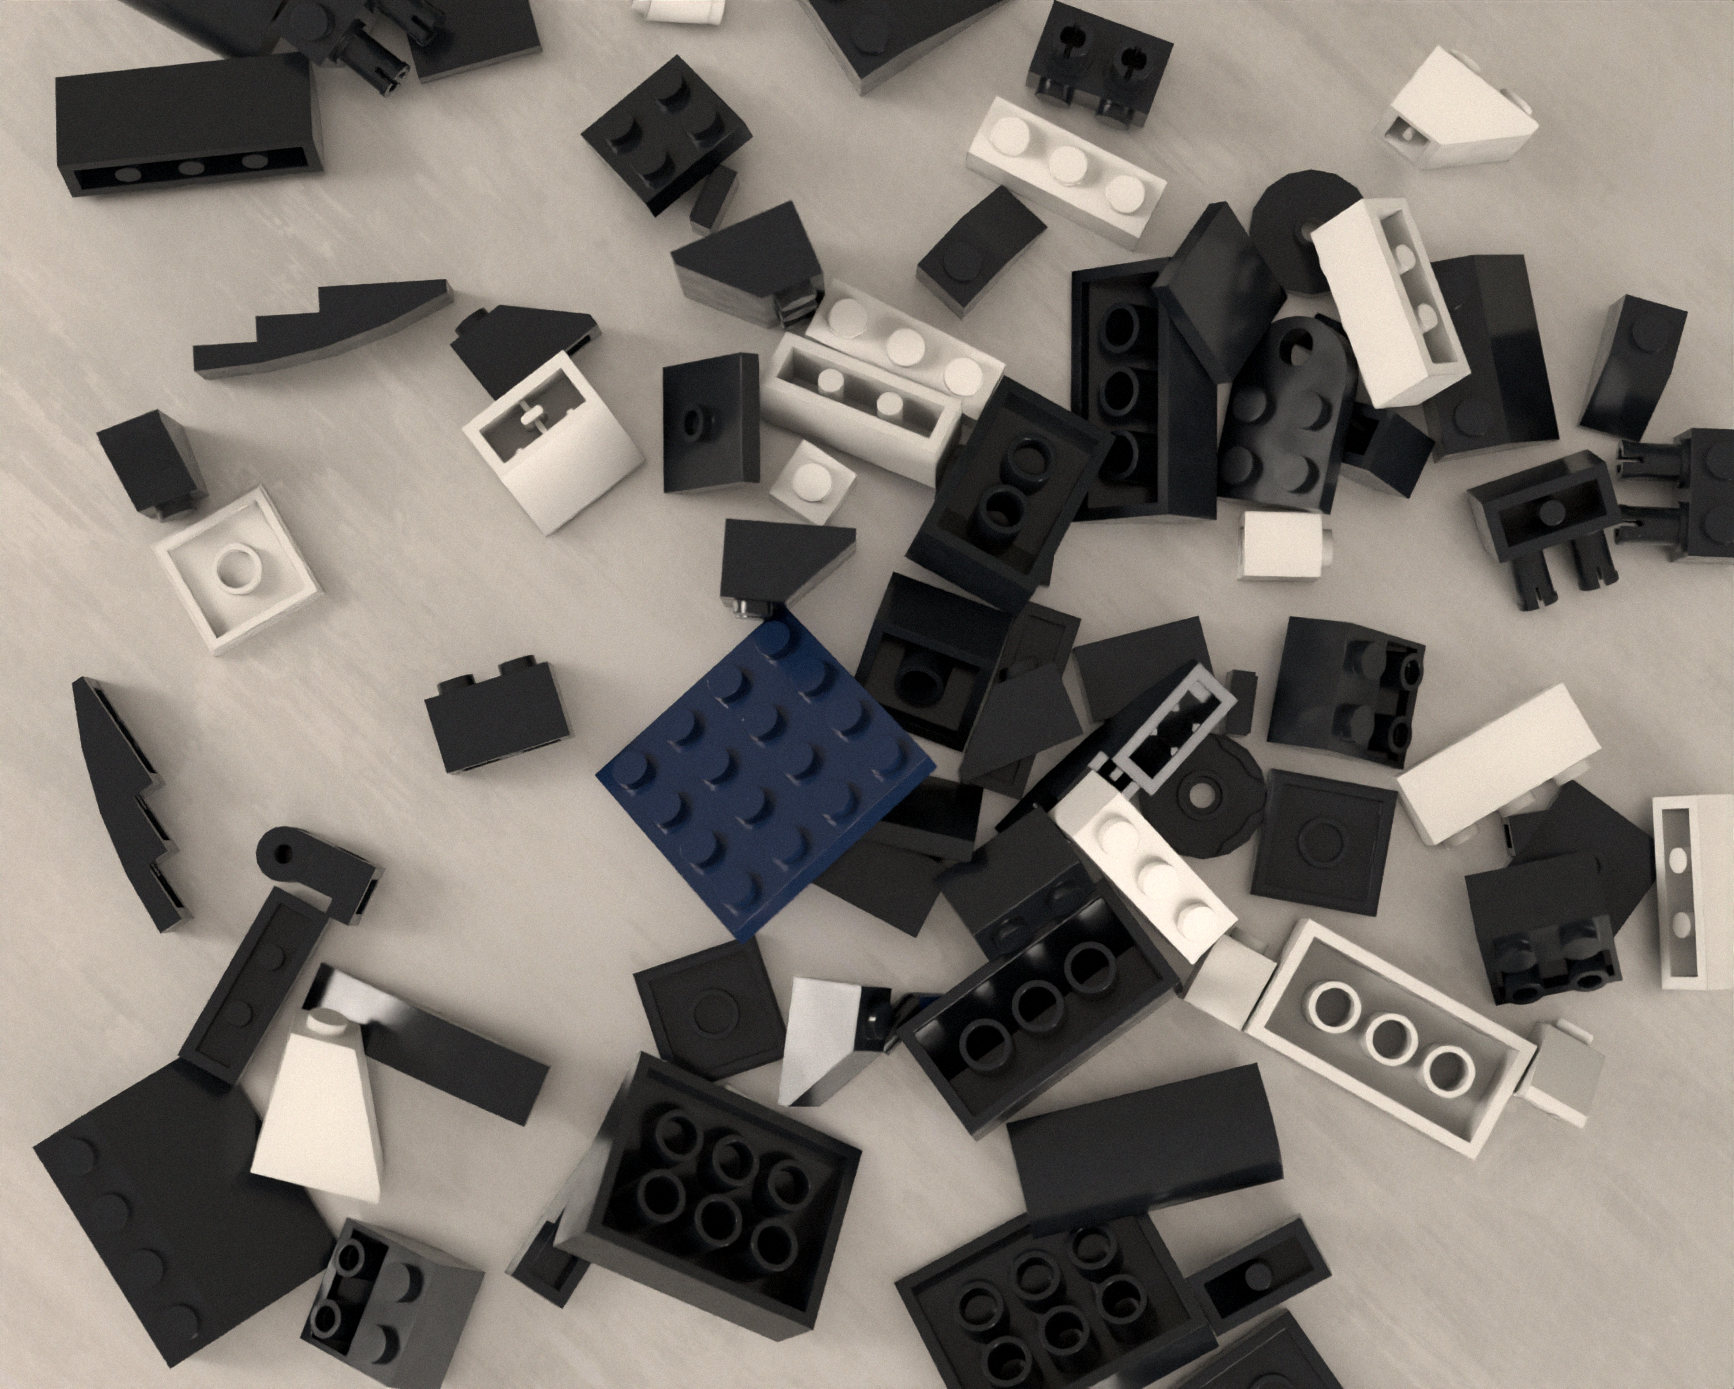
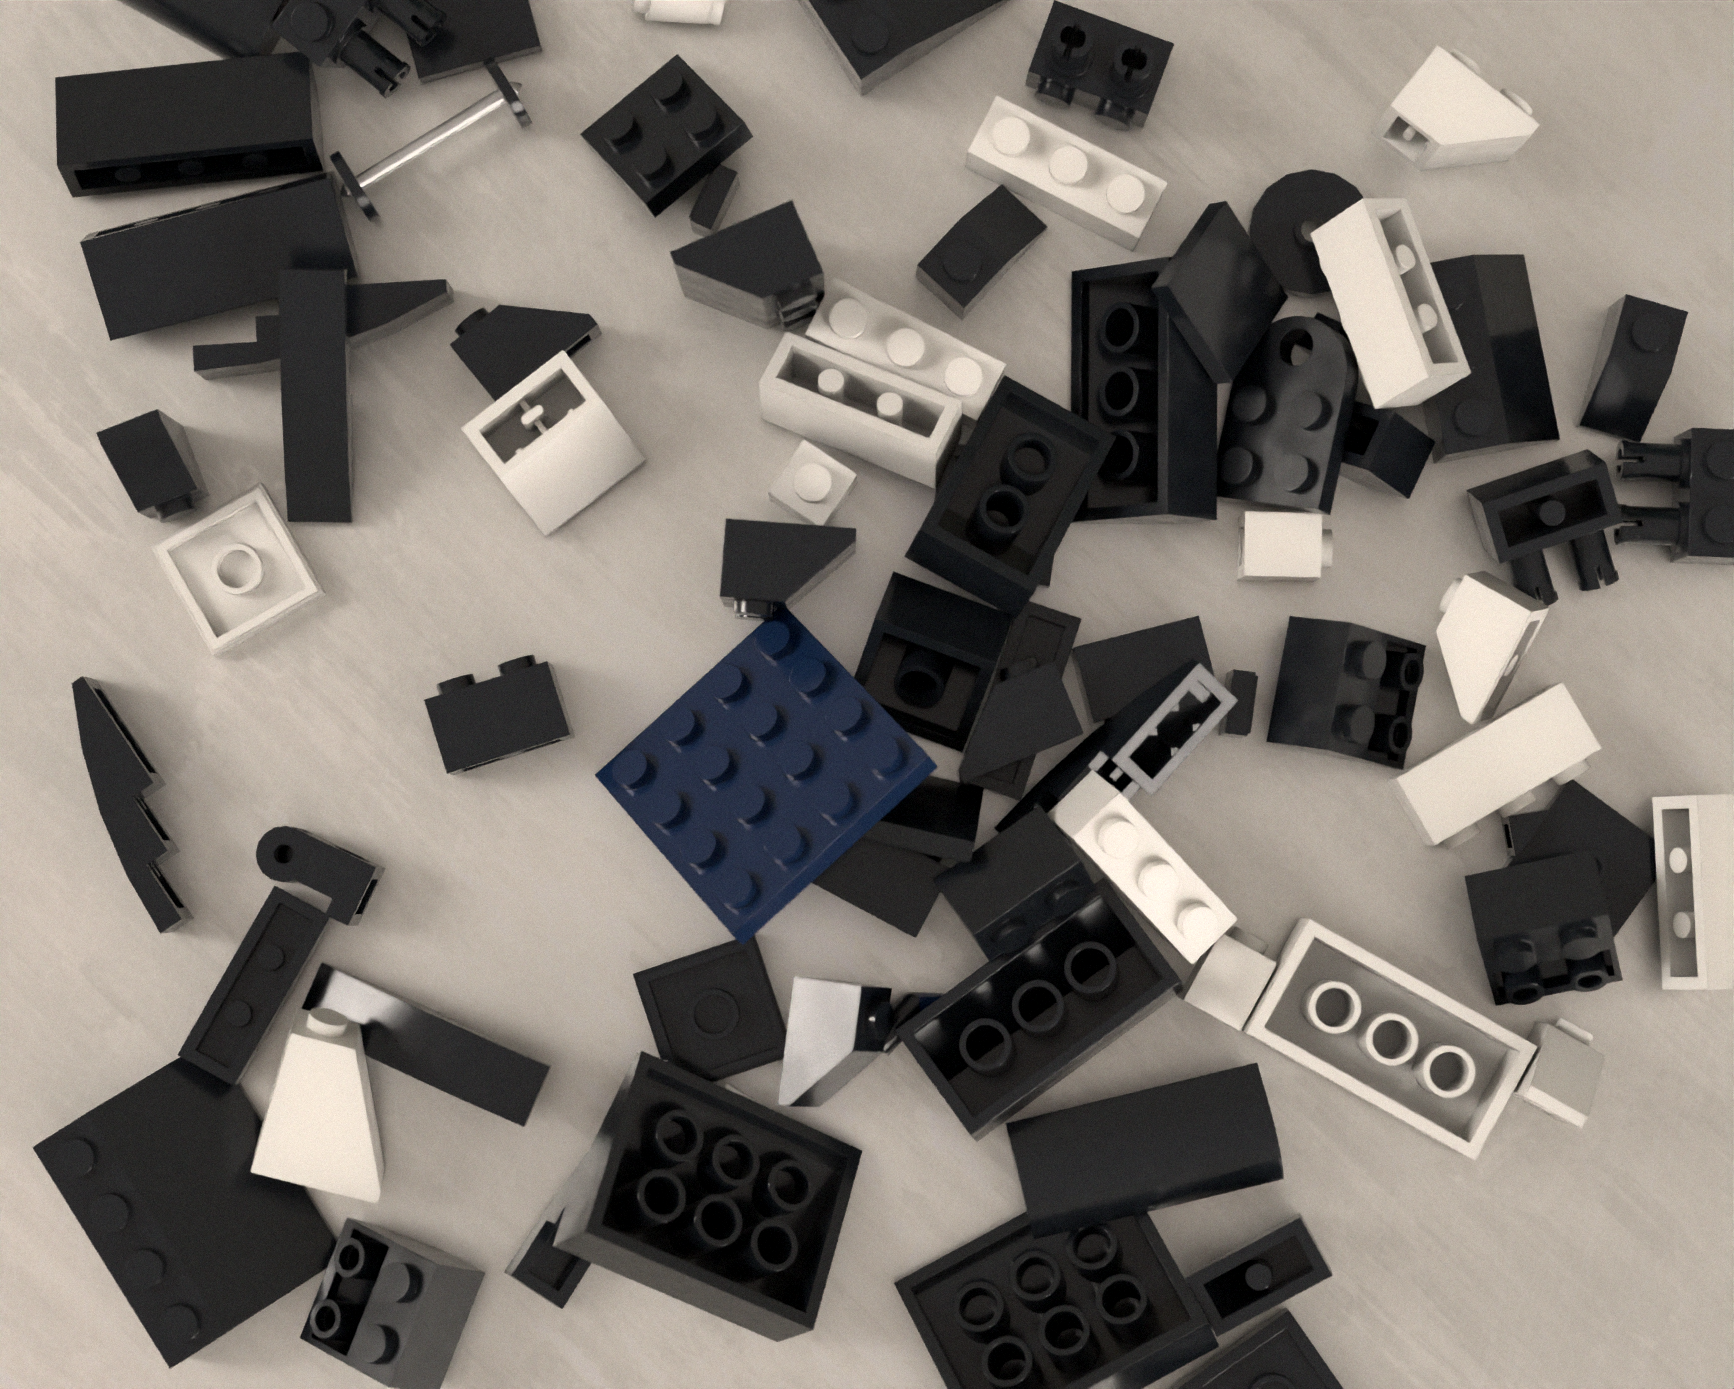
(216, 254): none -> black brick
(316, 394): none -> black slope
(506, 92): none -> flat silver axle
(711, 424): black plate -> none
(1234, 809): black plate -> none
(1323, 842): black plate -> none
(1485, 639): none -> white slope

